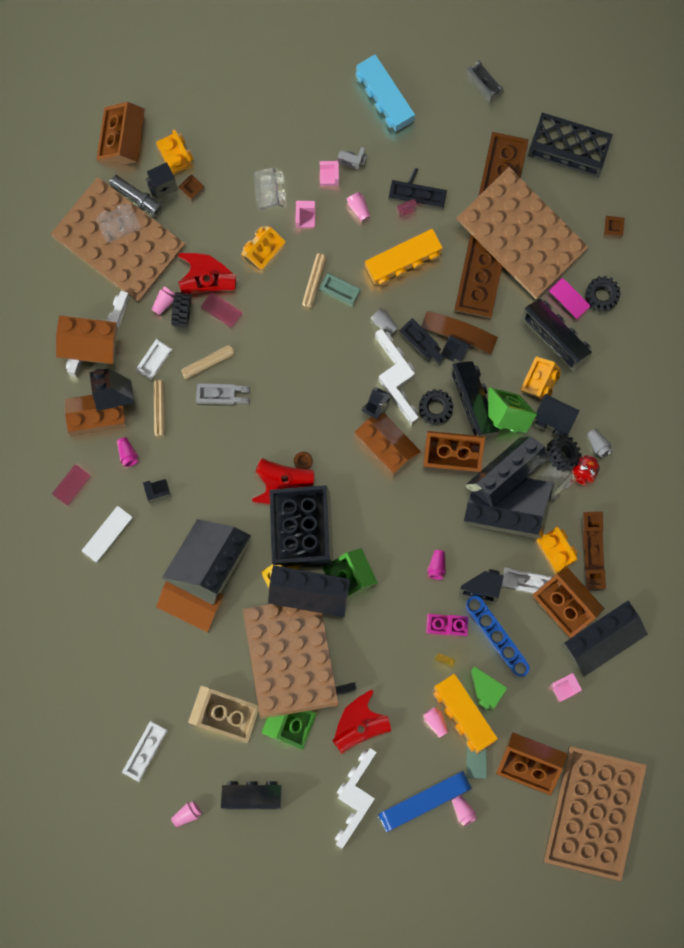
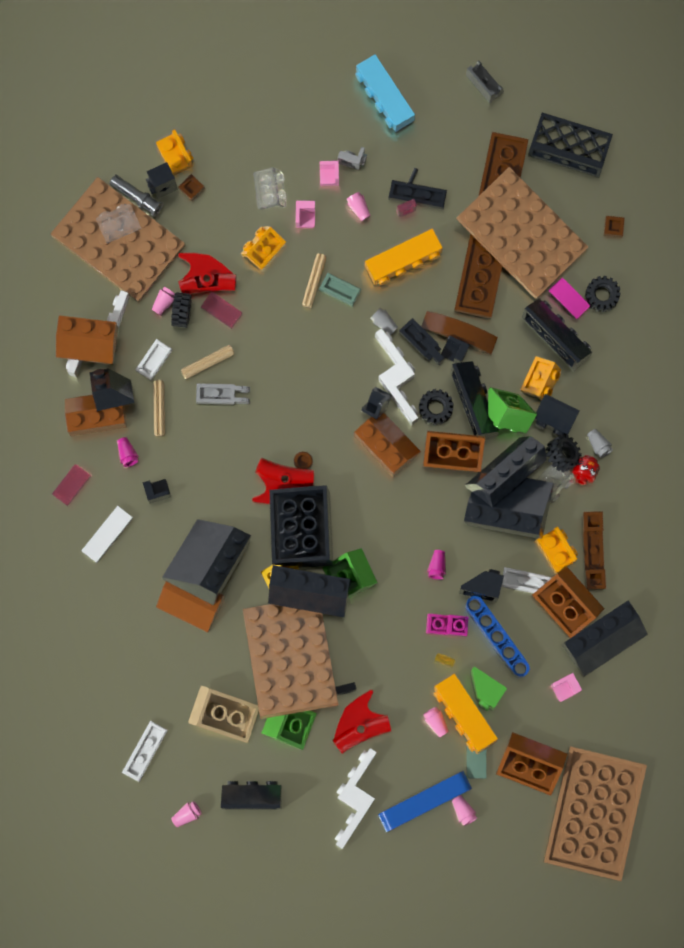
(120, 133): dark orange slope -> none

